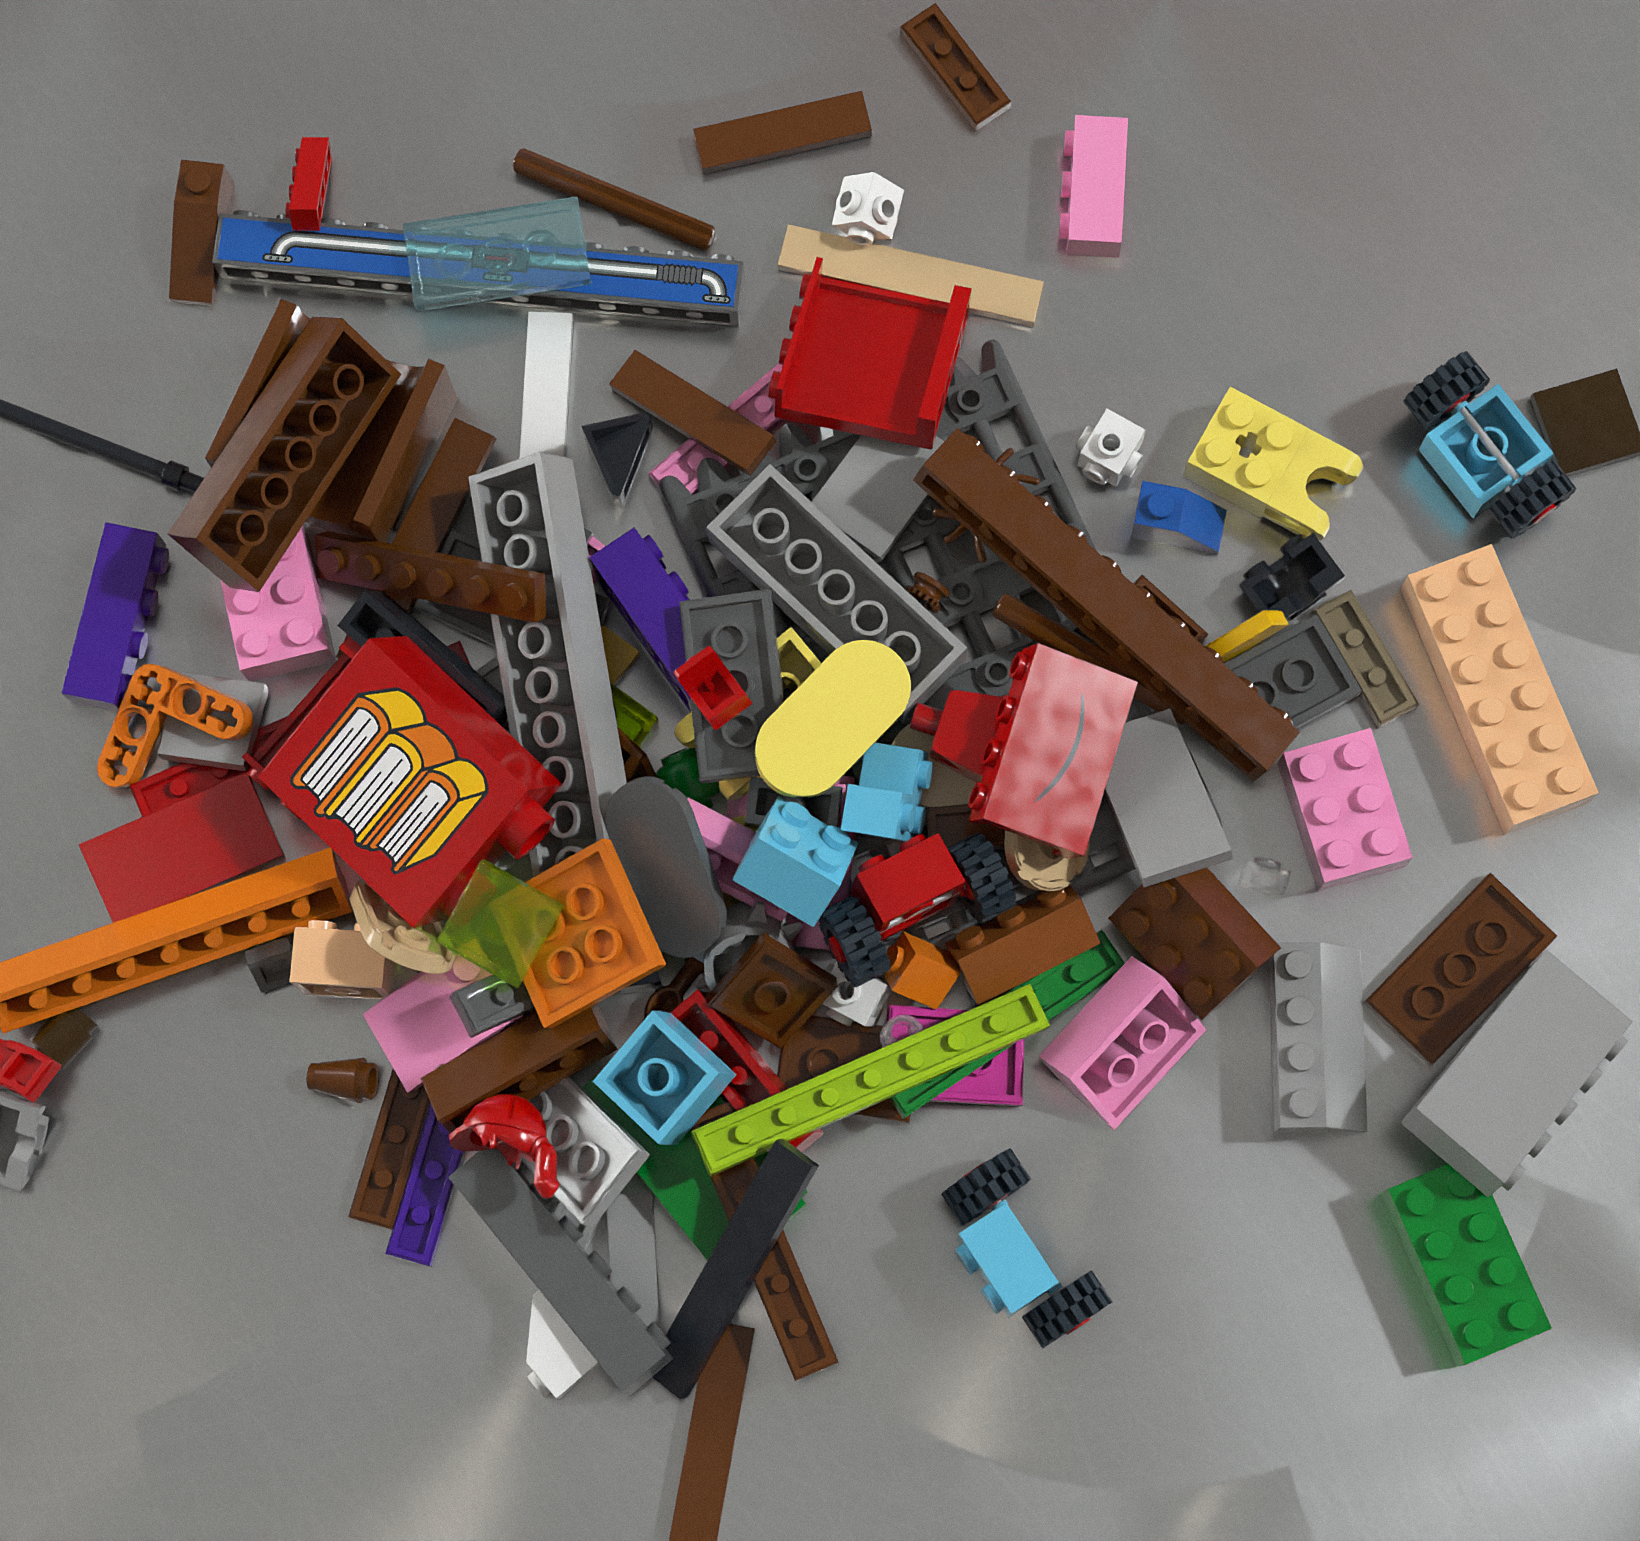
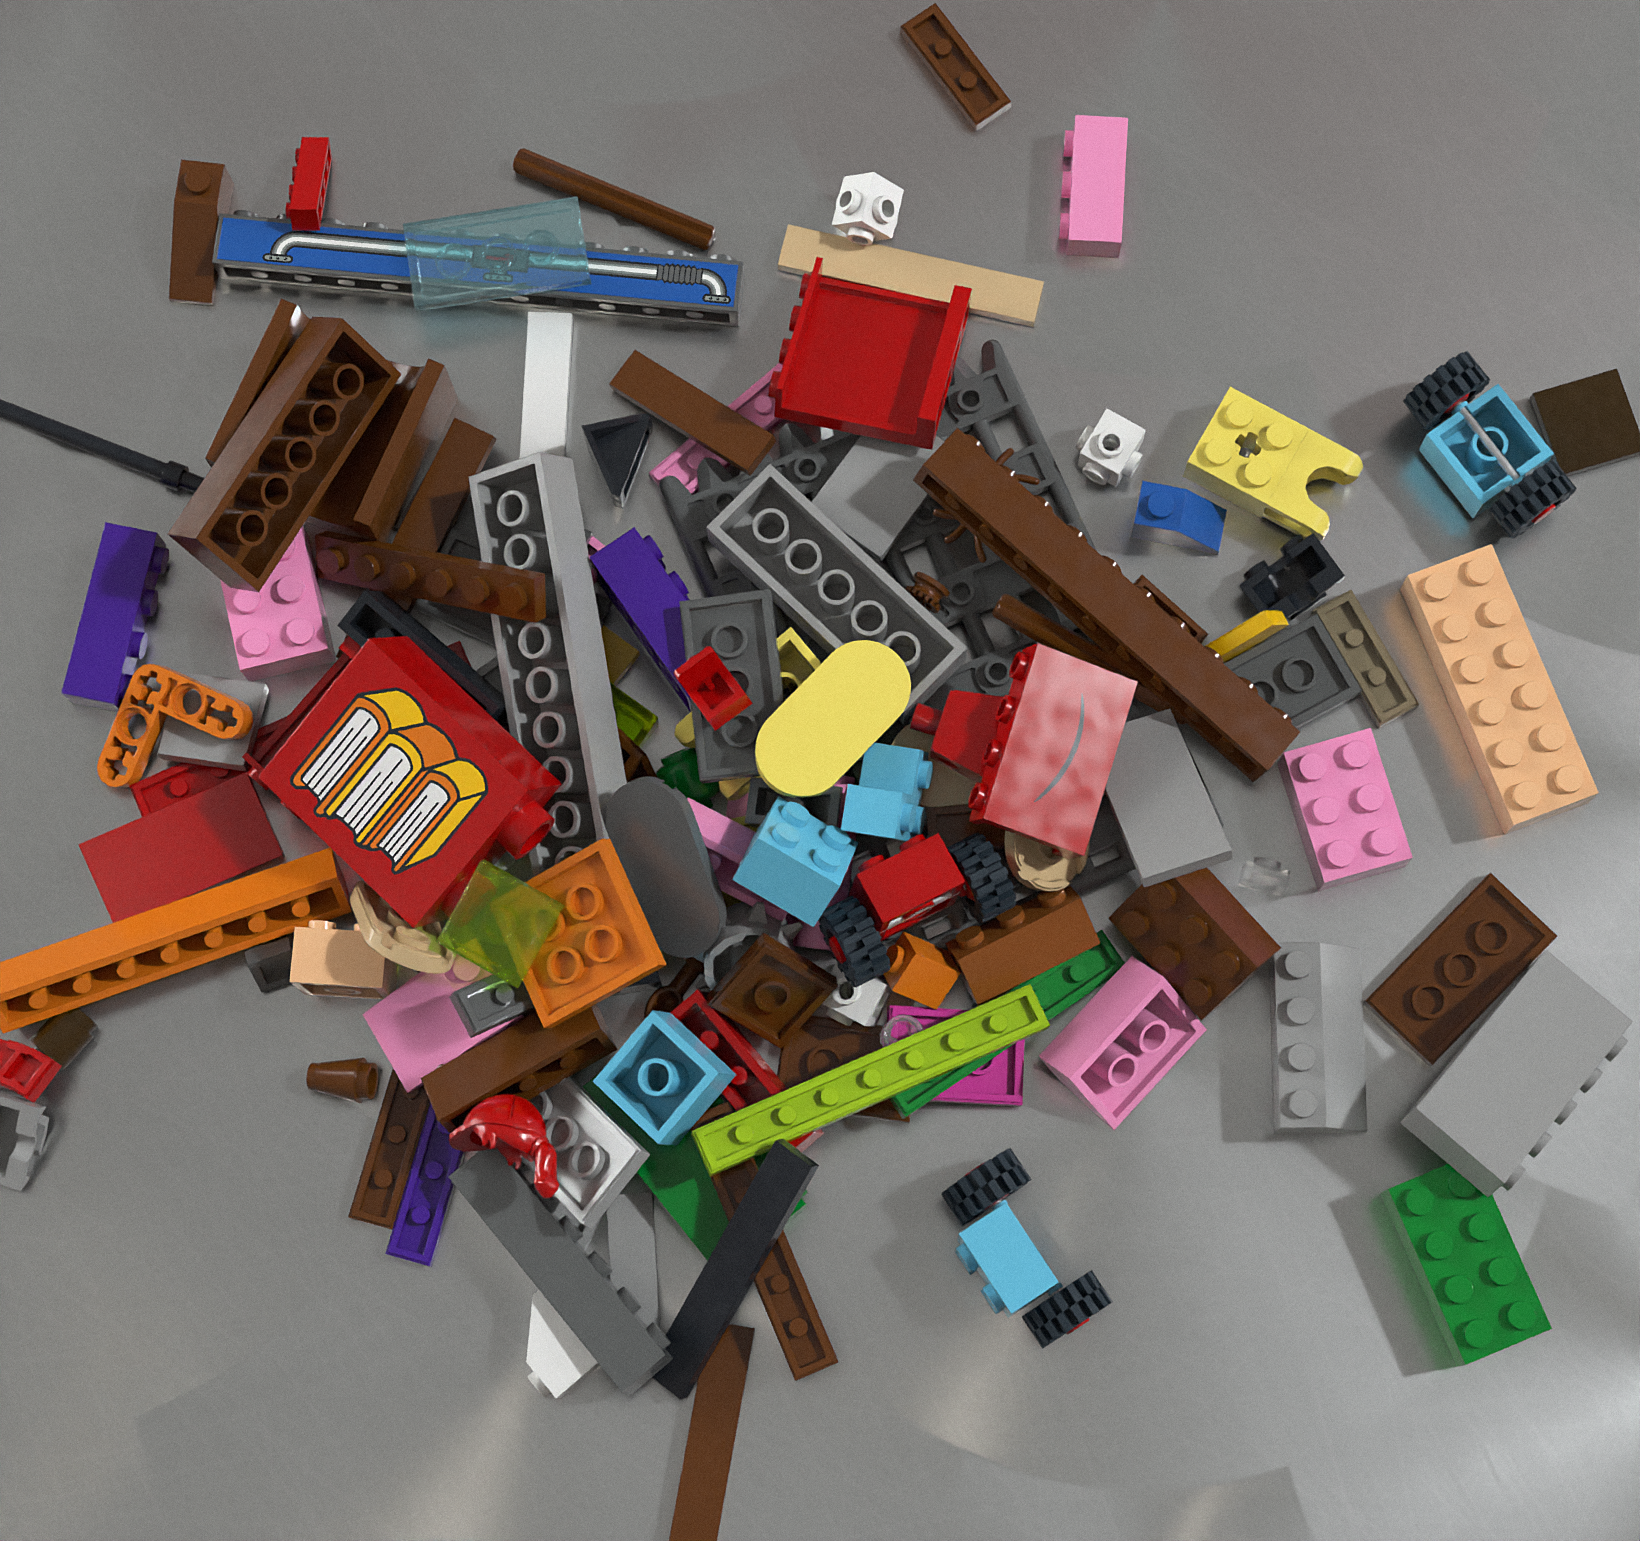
(782, 132): reddish brown tile -> none

